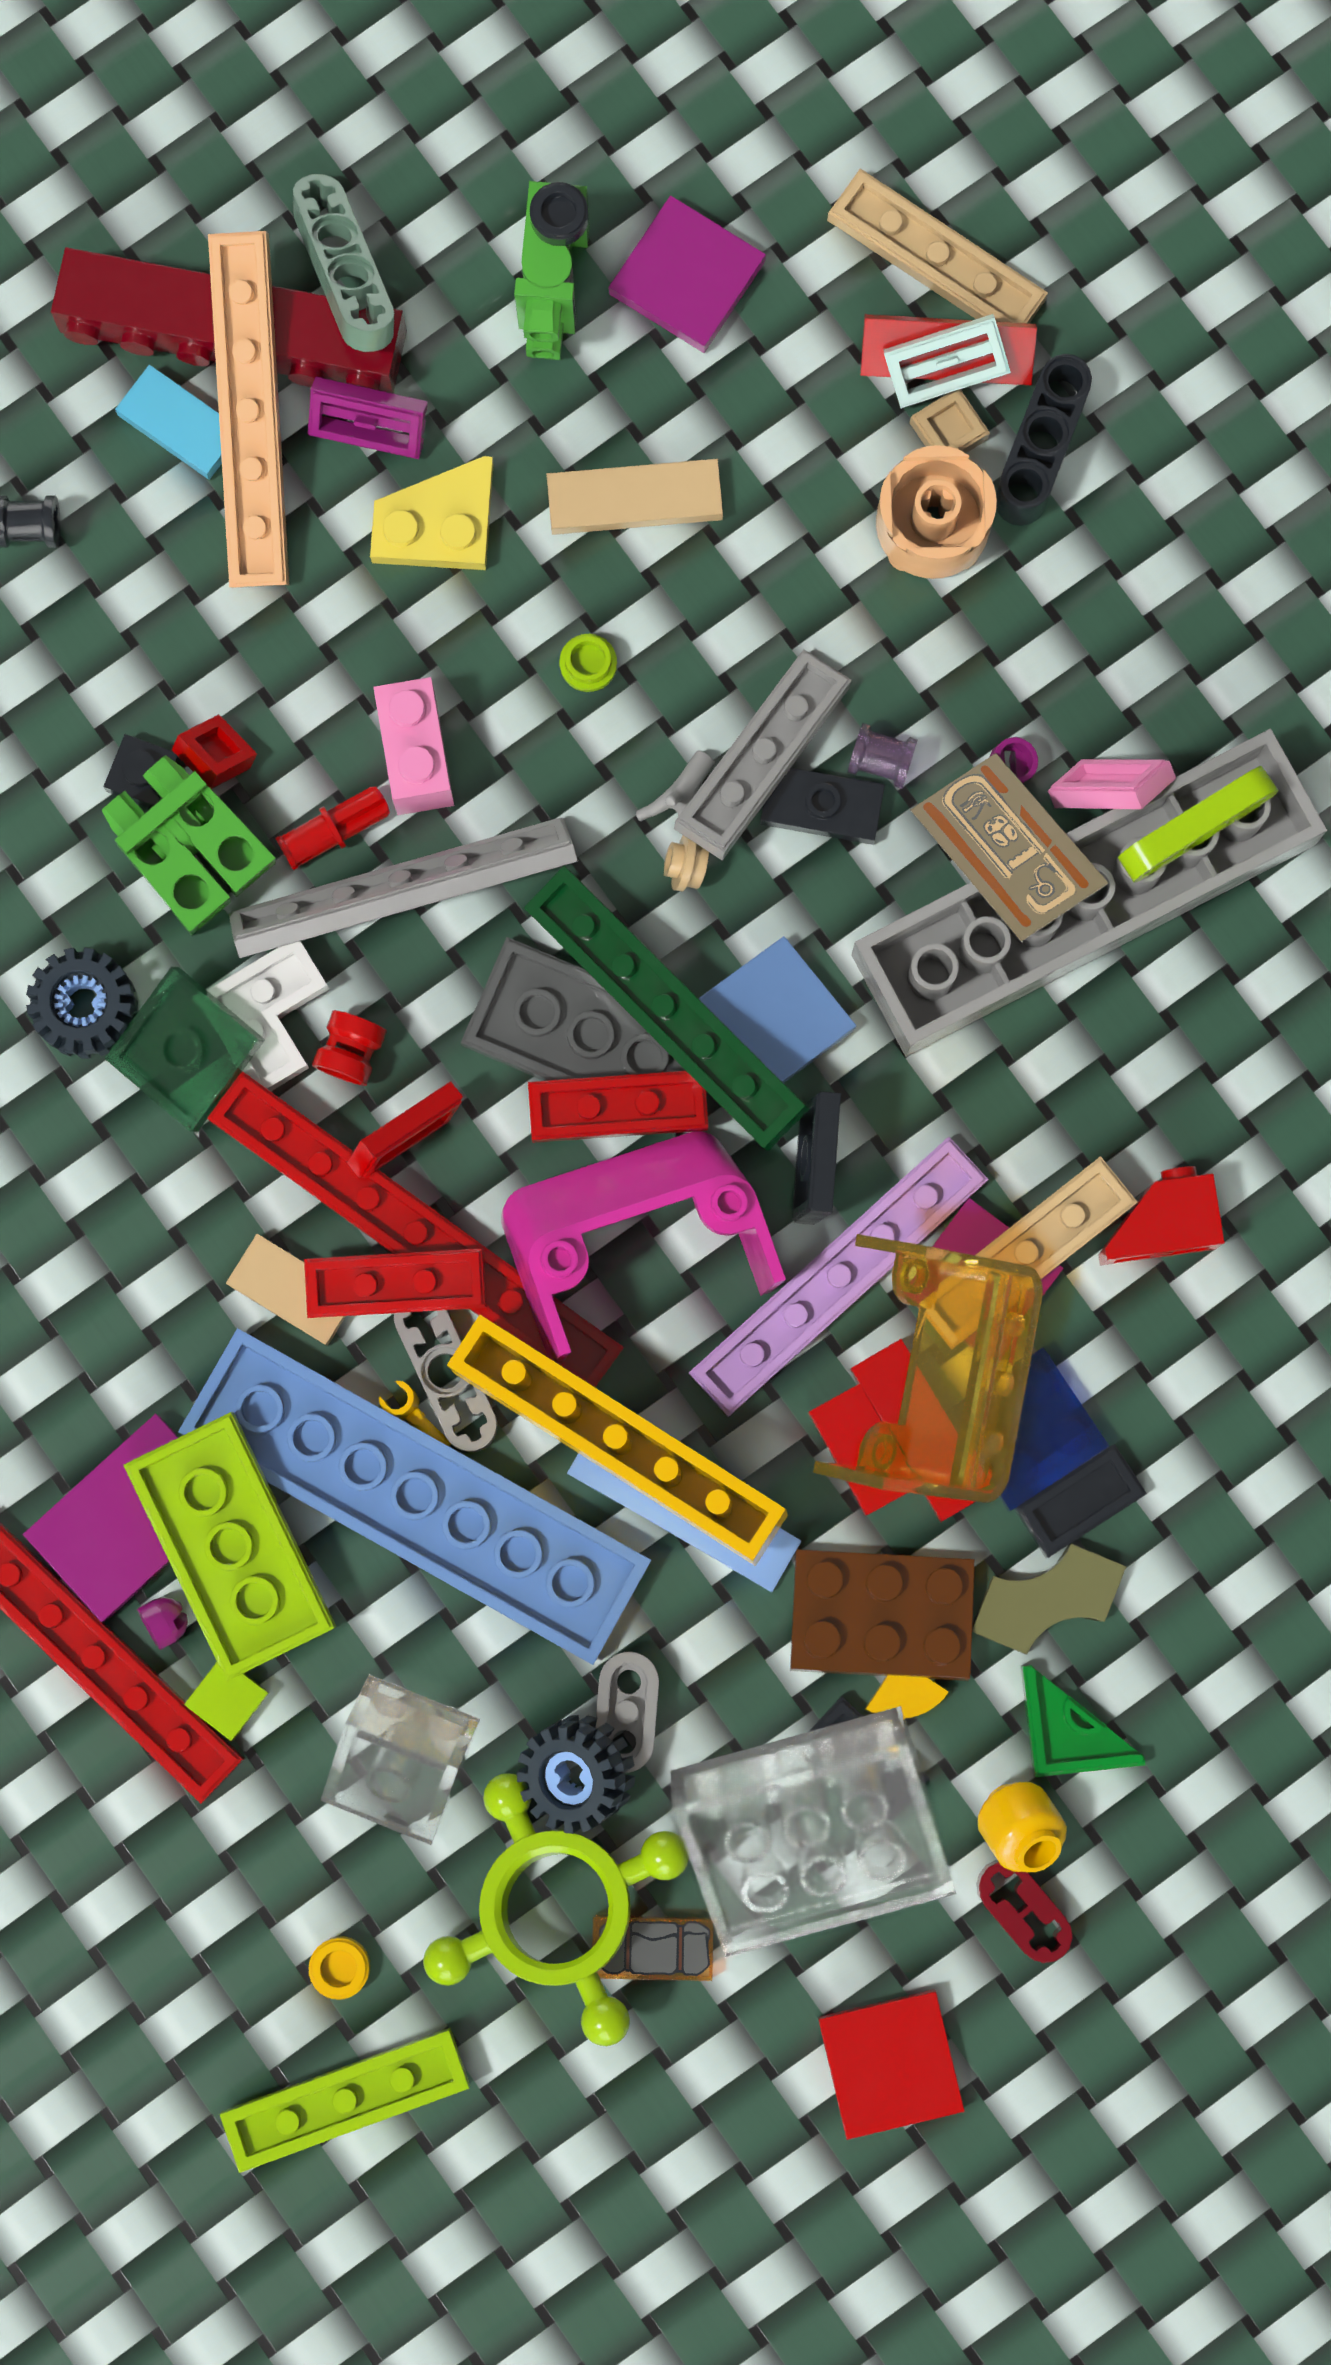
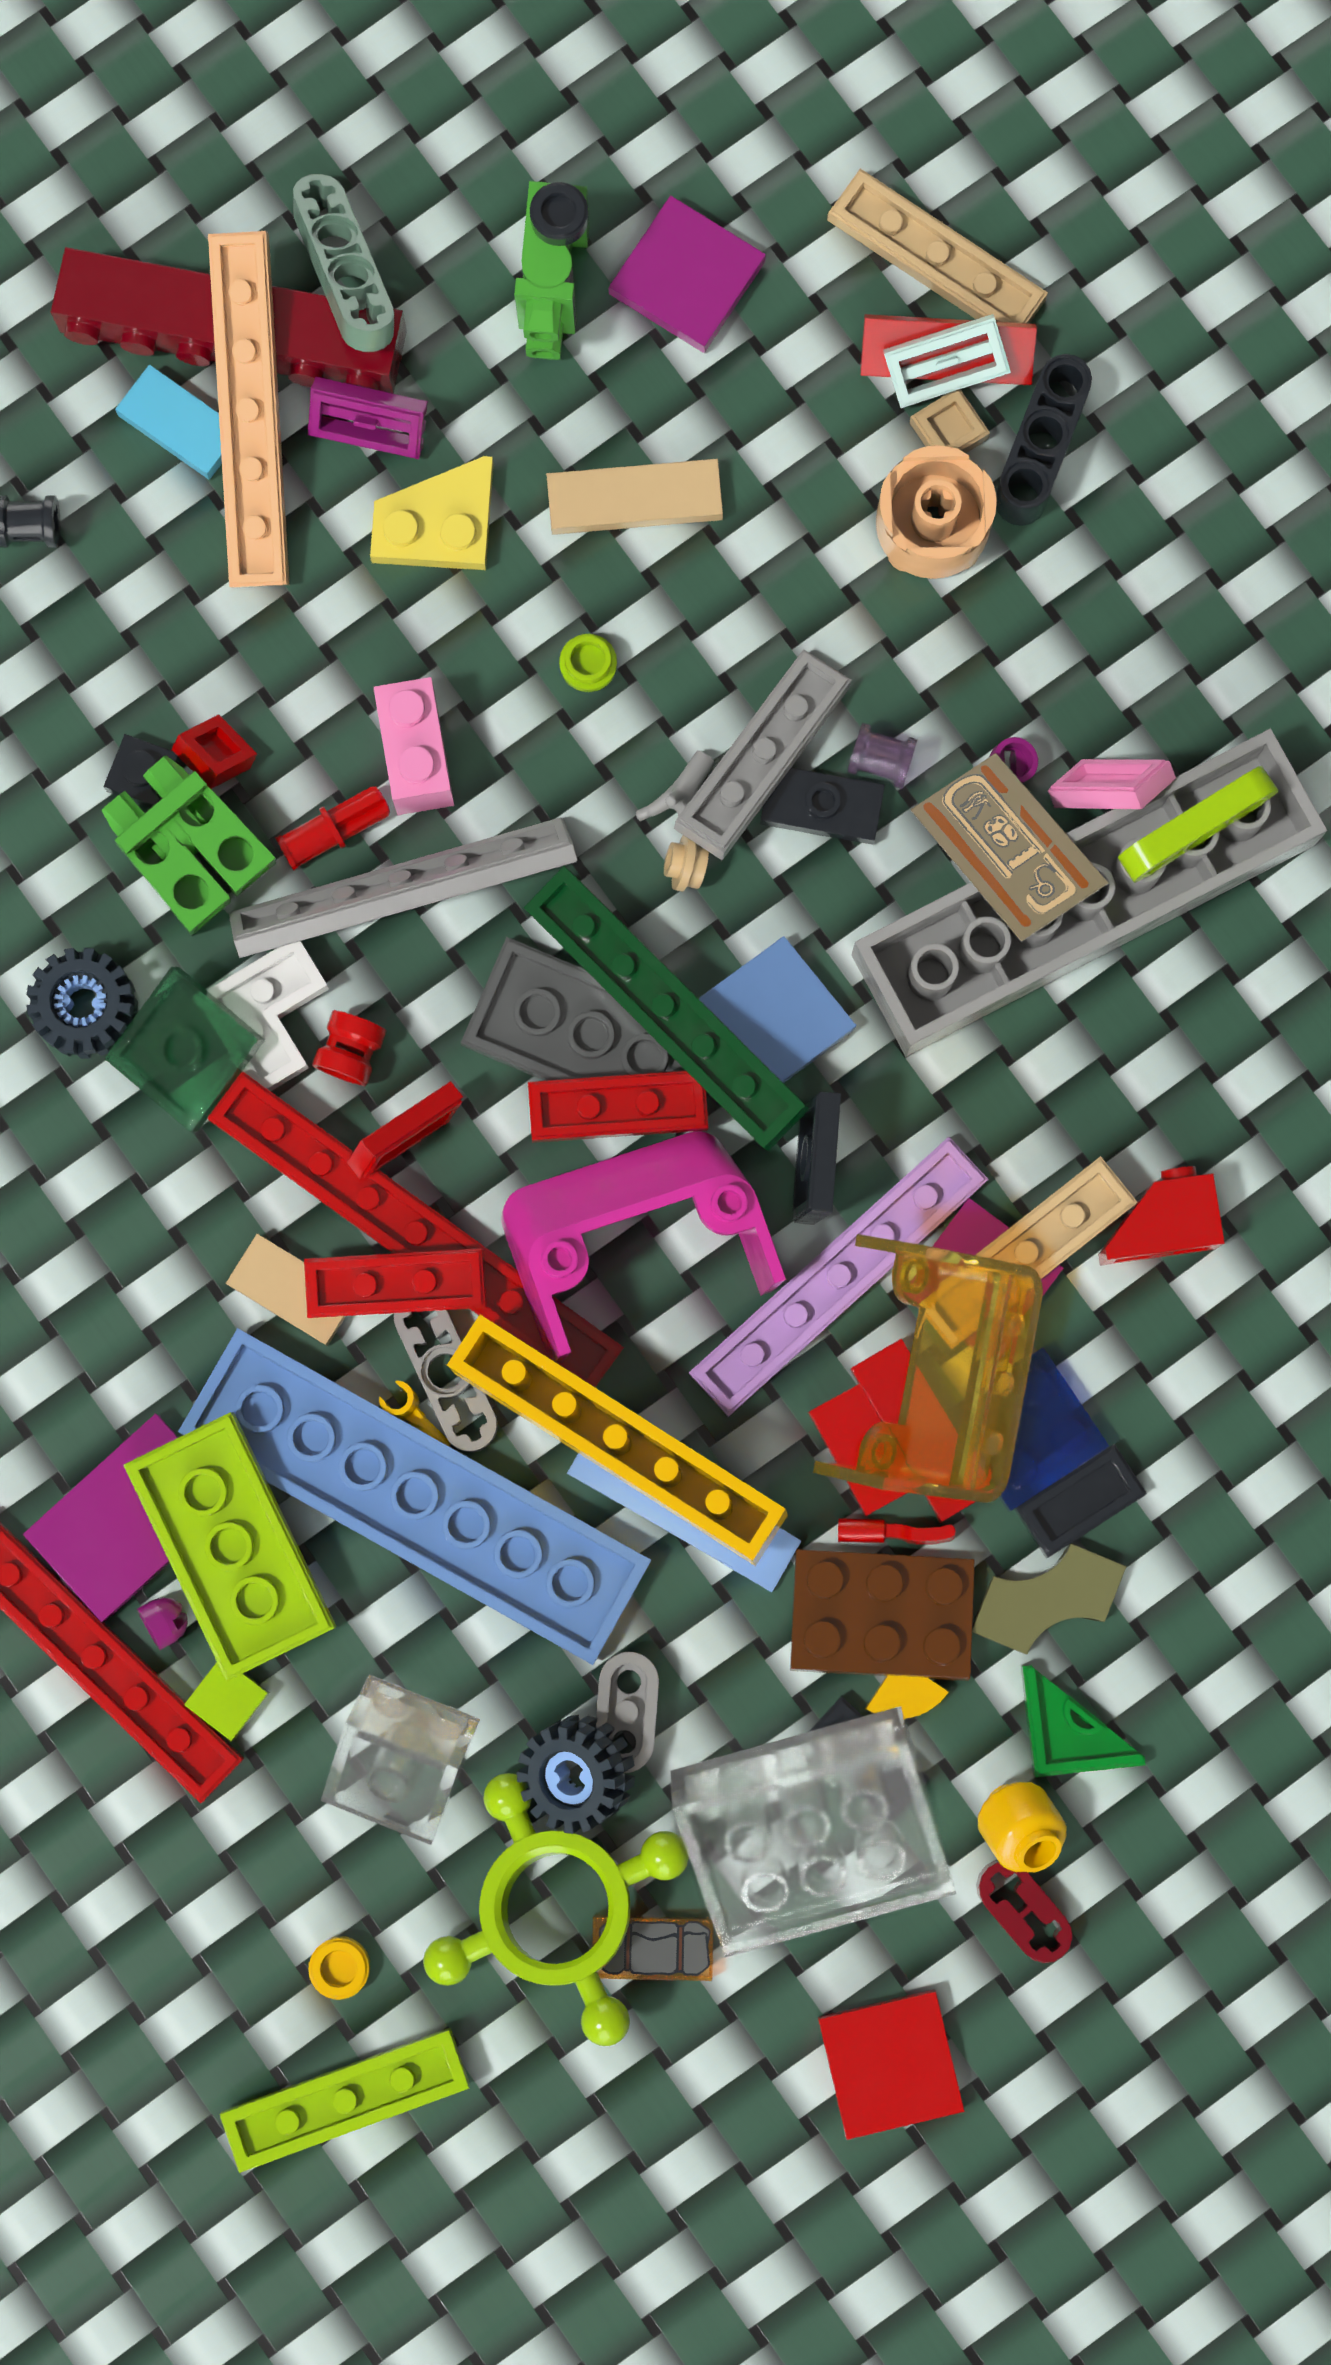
(878, 1531): none -> red piece

